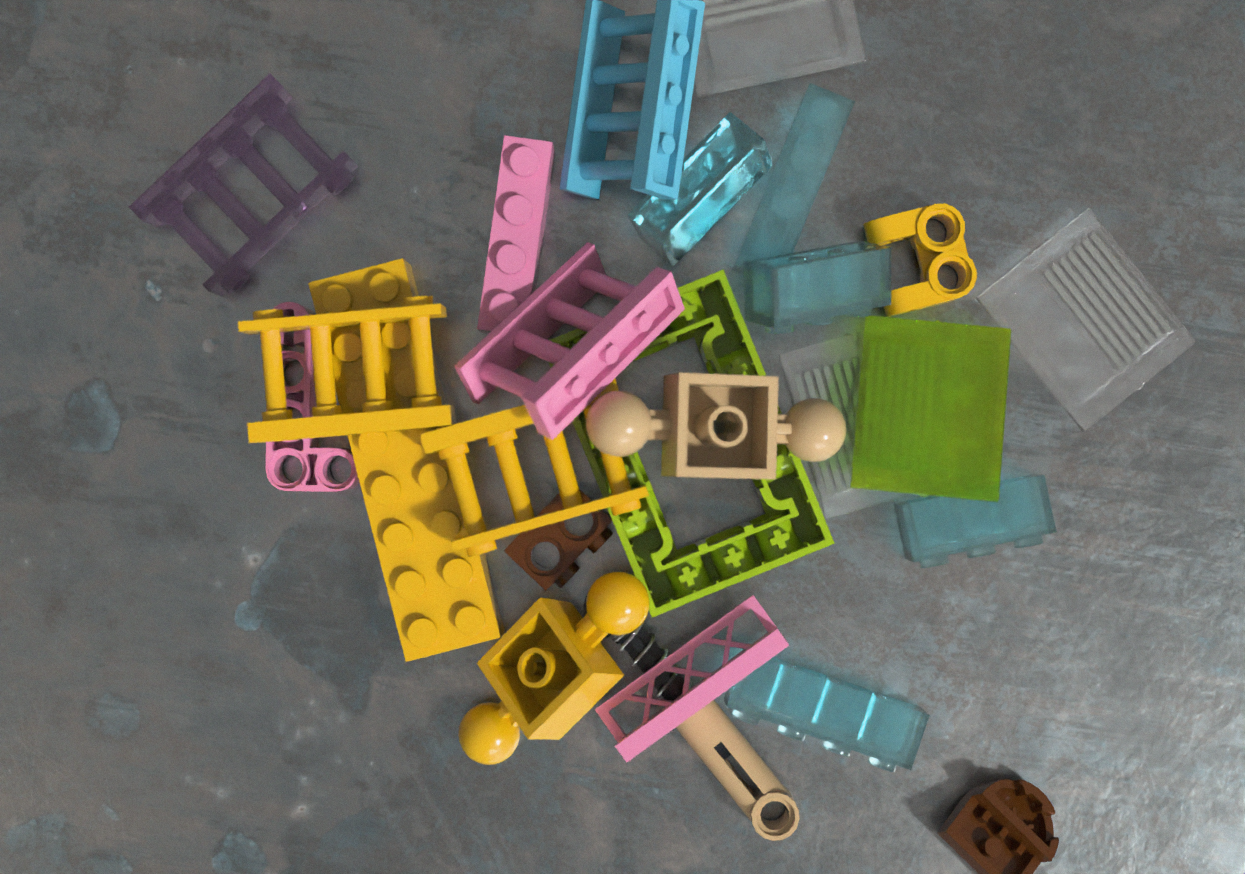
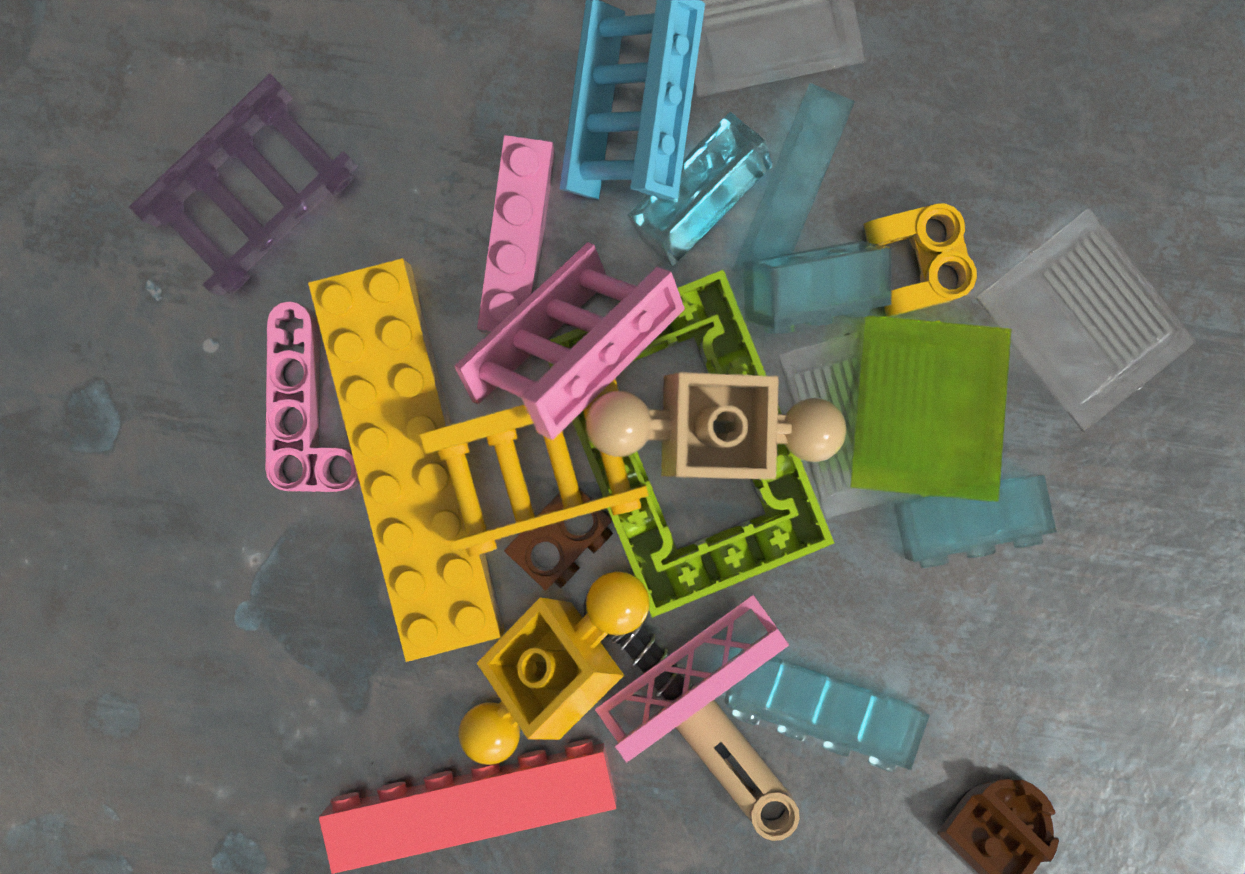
(328, 417): yellow fence -> none
(468, 806): none -> coral brick

